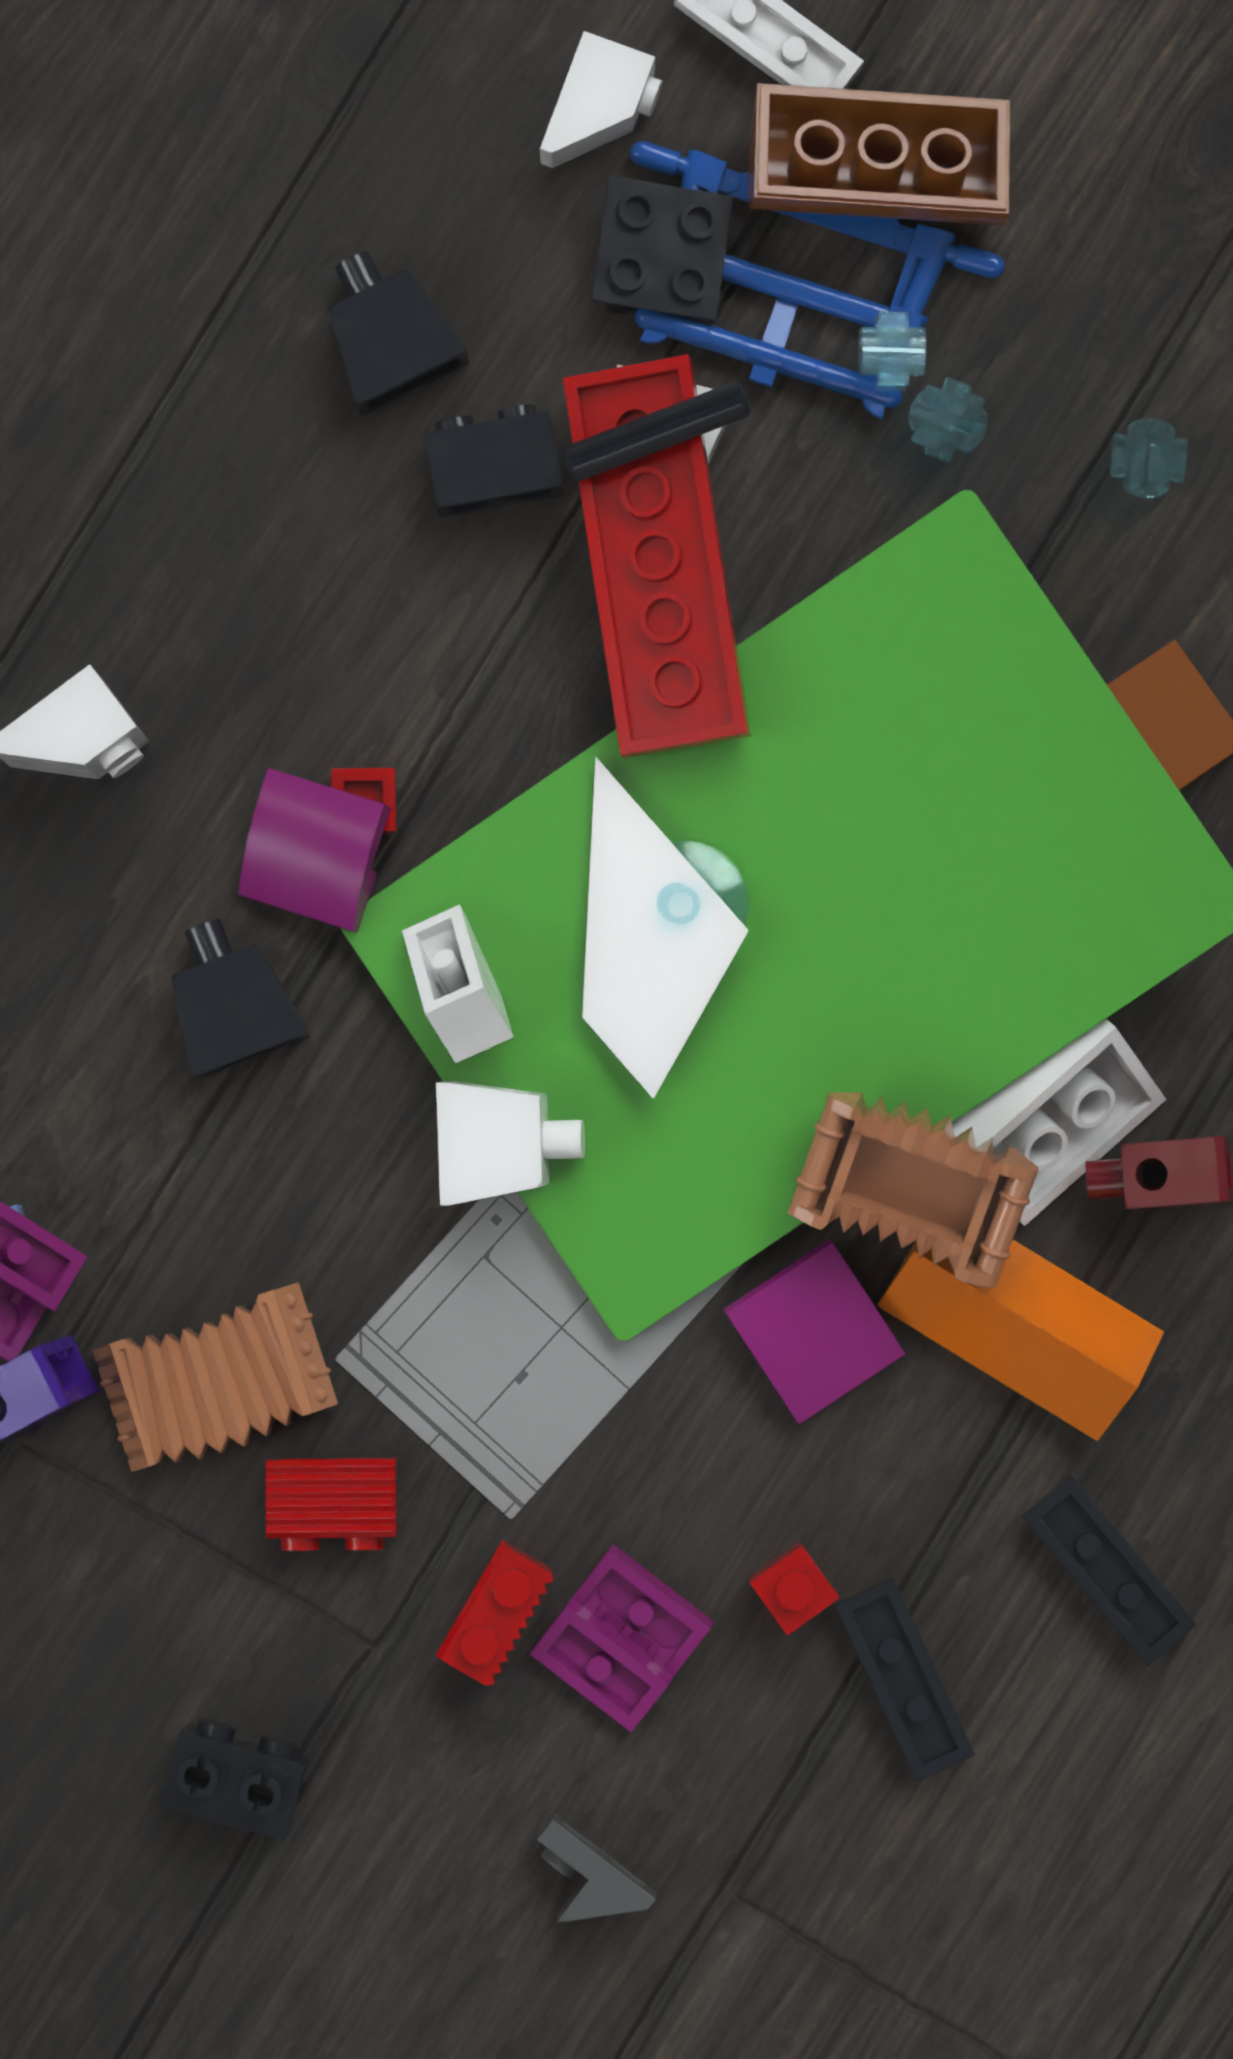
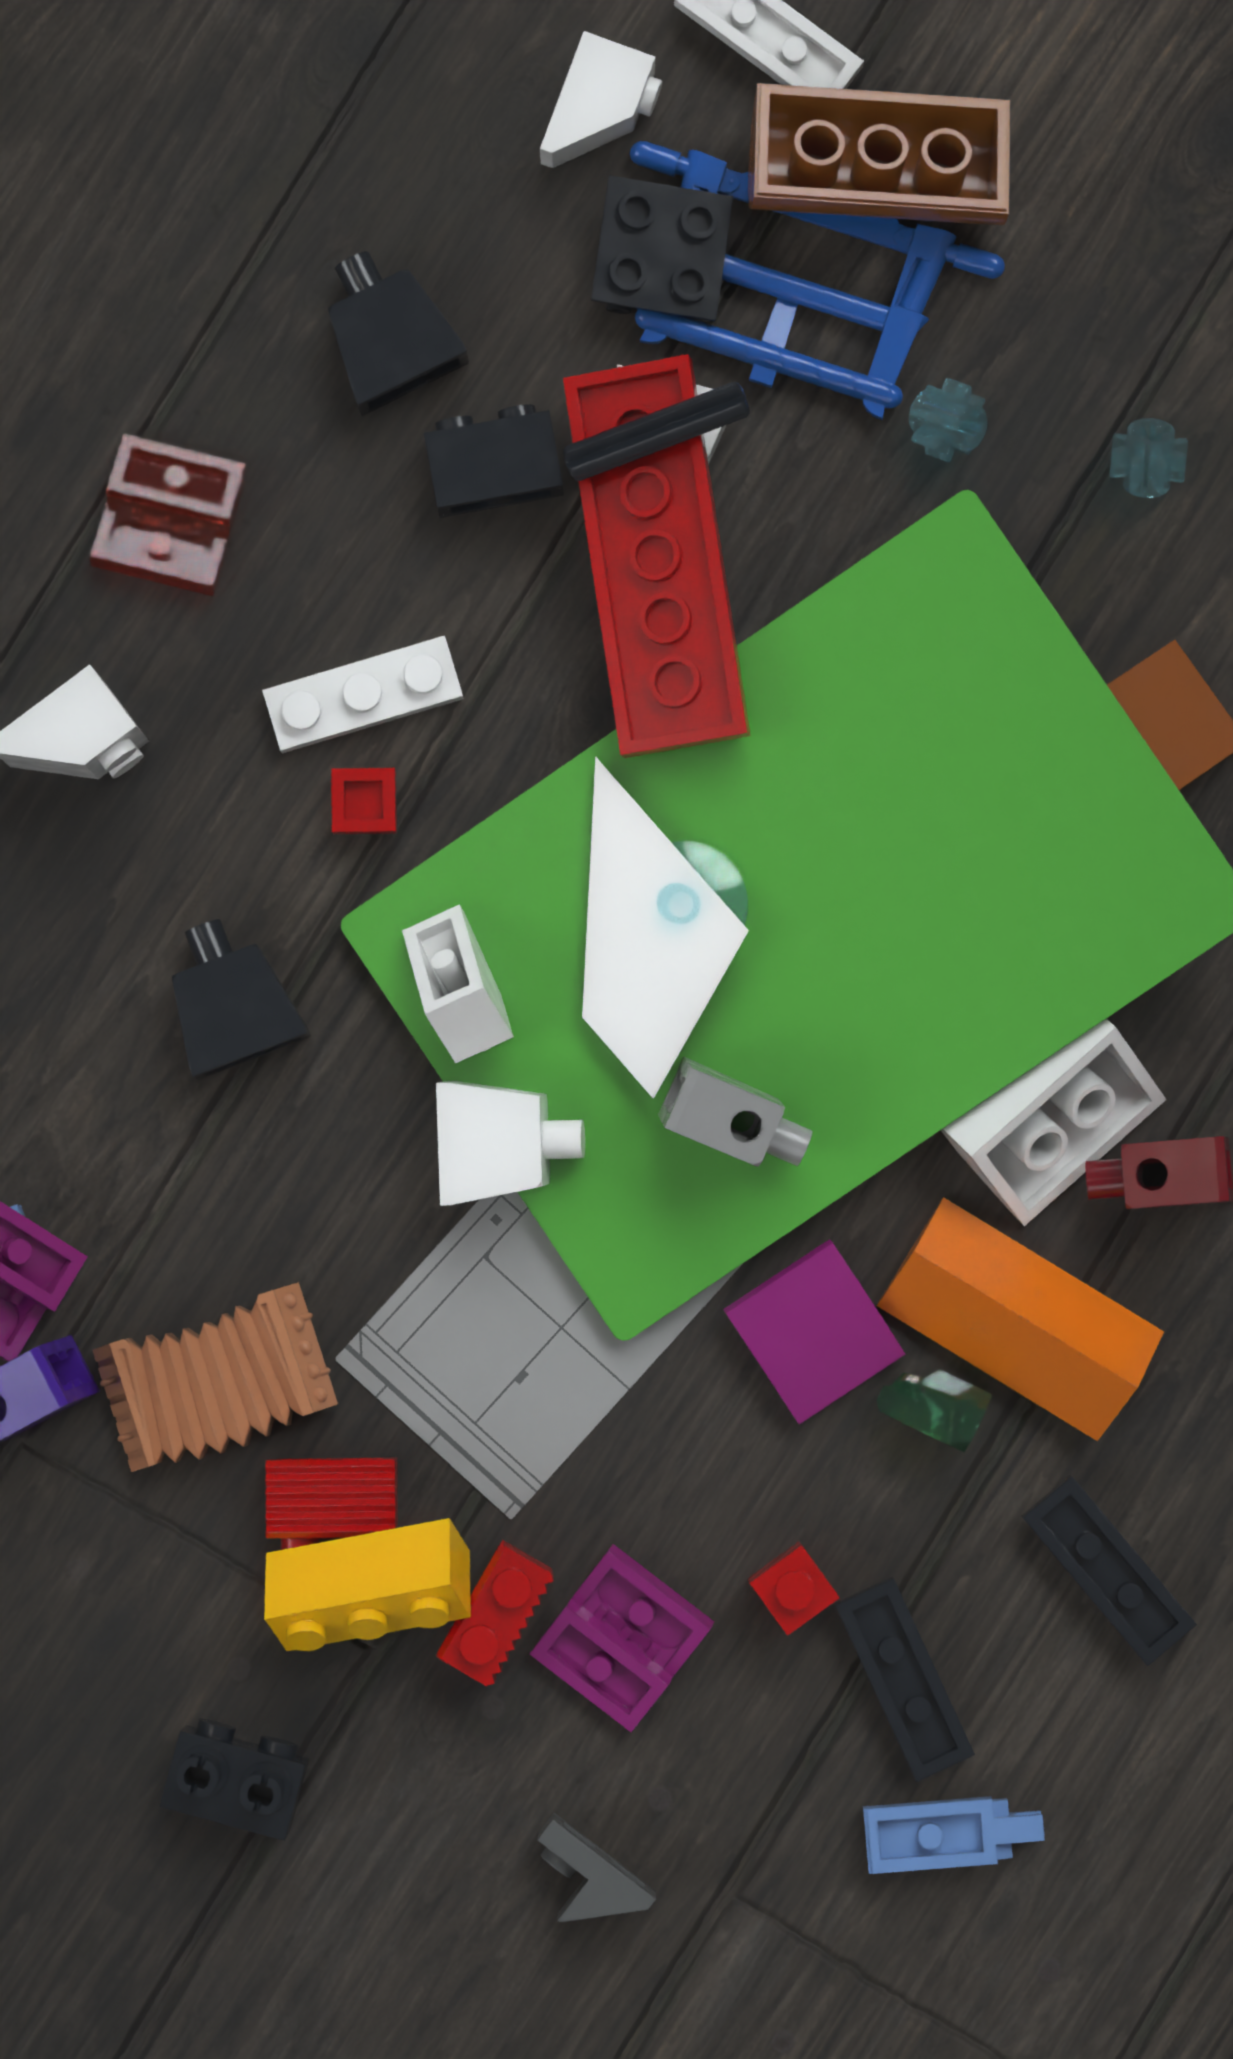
(168, 514): none -> clear red slope
(312, 850): magenta slope -> none
(362, 694): none -> white plate
(367, 1585): none -> yellow brick
(706, 1101): none -> light grey torso
(892, 351): clear light blue gear -> none
(914, 1183): nougat piece -> none
(936, 1406): none -> clear green rock
(945, 1833): none -> medium blue hinge

